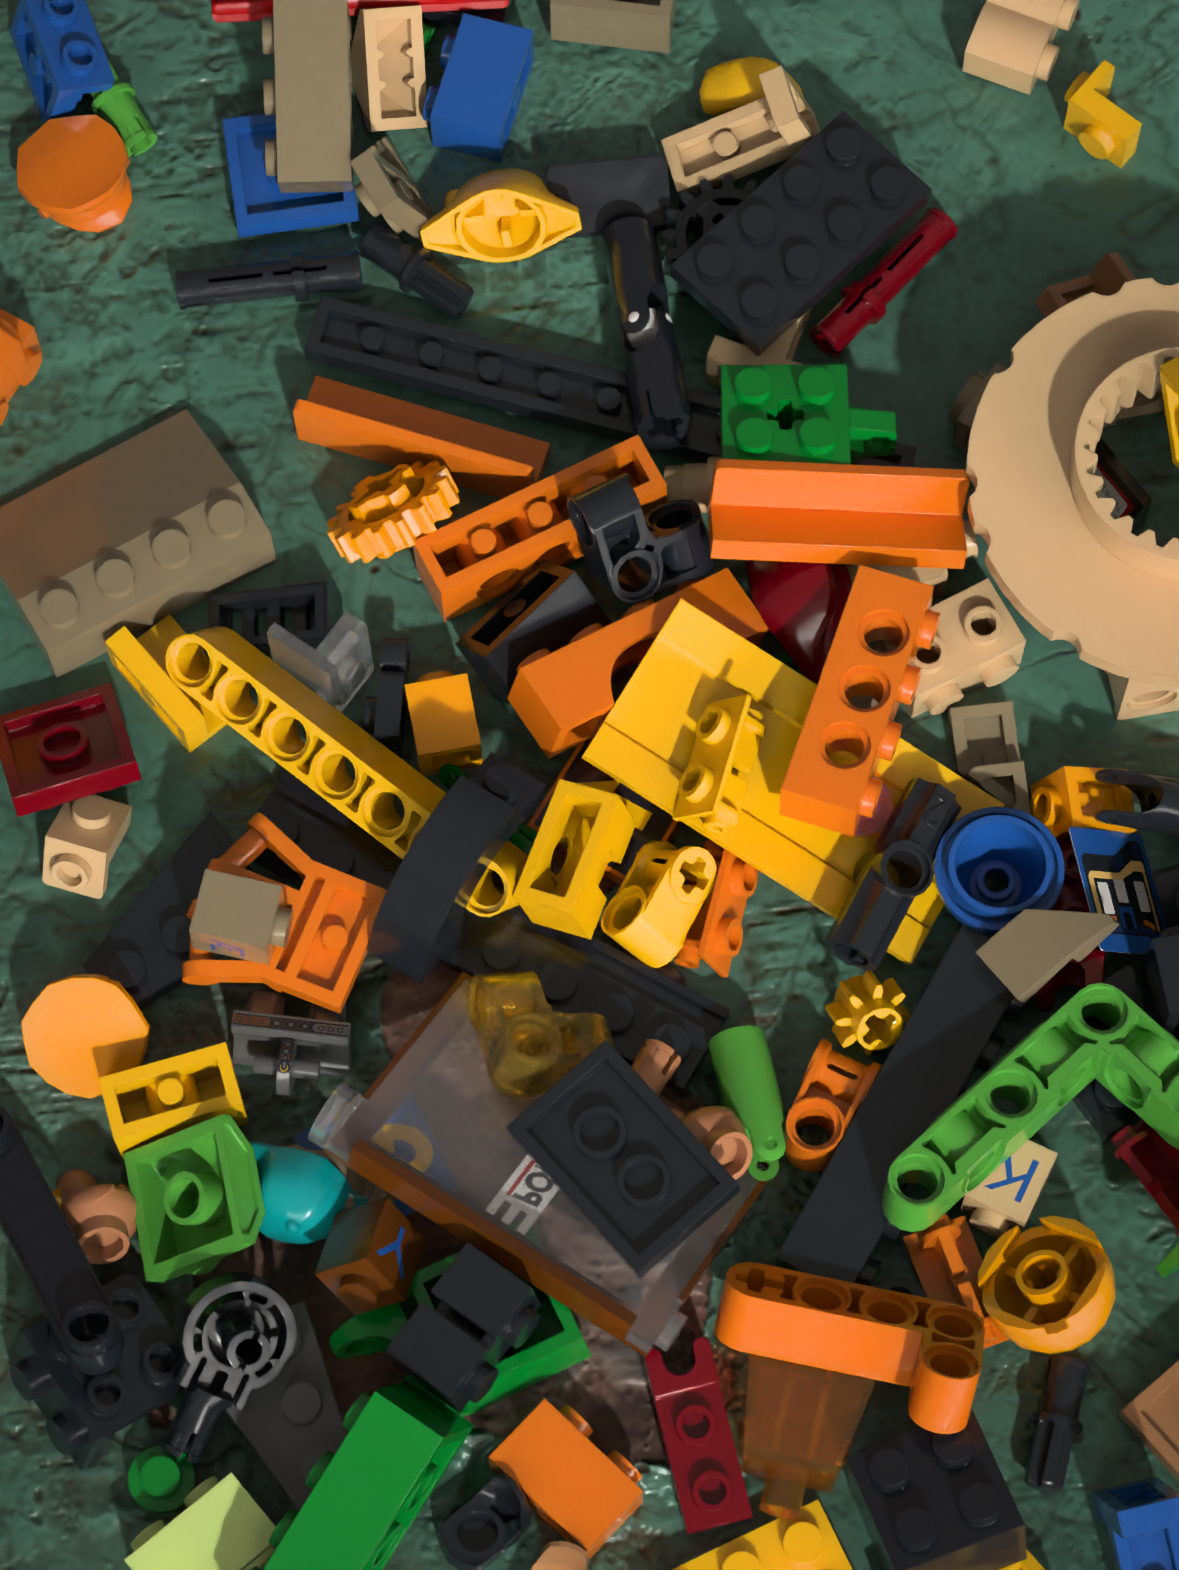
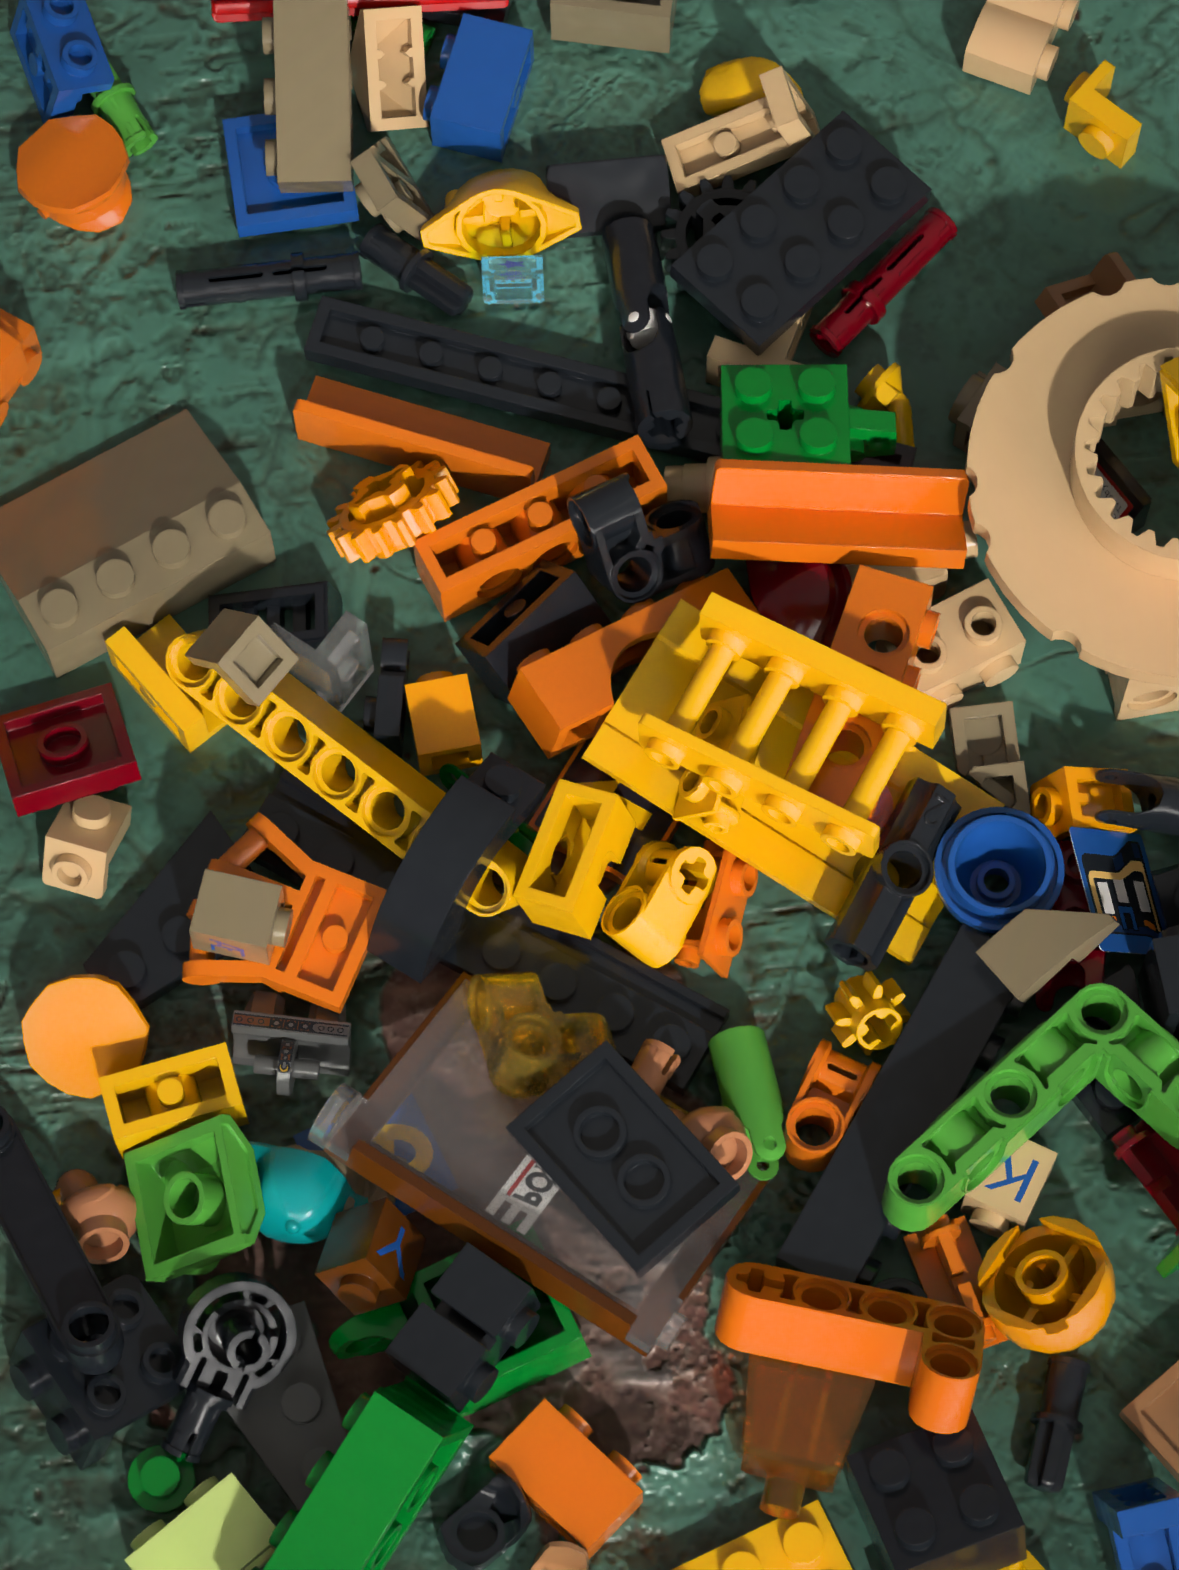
(243, 654): none -> dark tan panel
(513, 279): none -> clear light blue tile
(698, 1441): dark red plate -> none
(792, 662): none -> yellow fence
(883, 392): none -> yellow plate

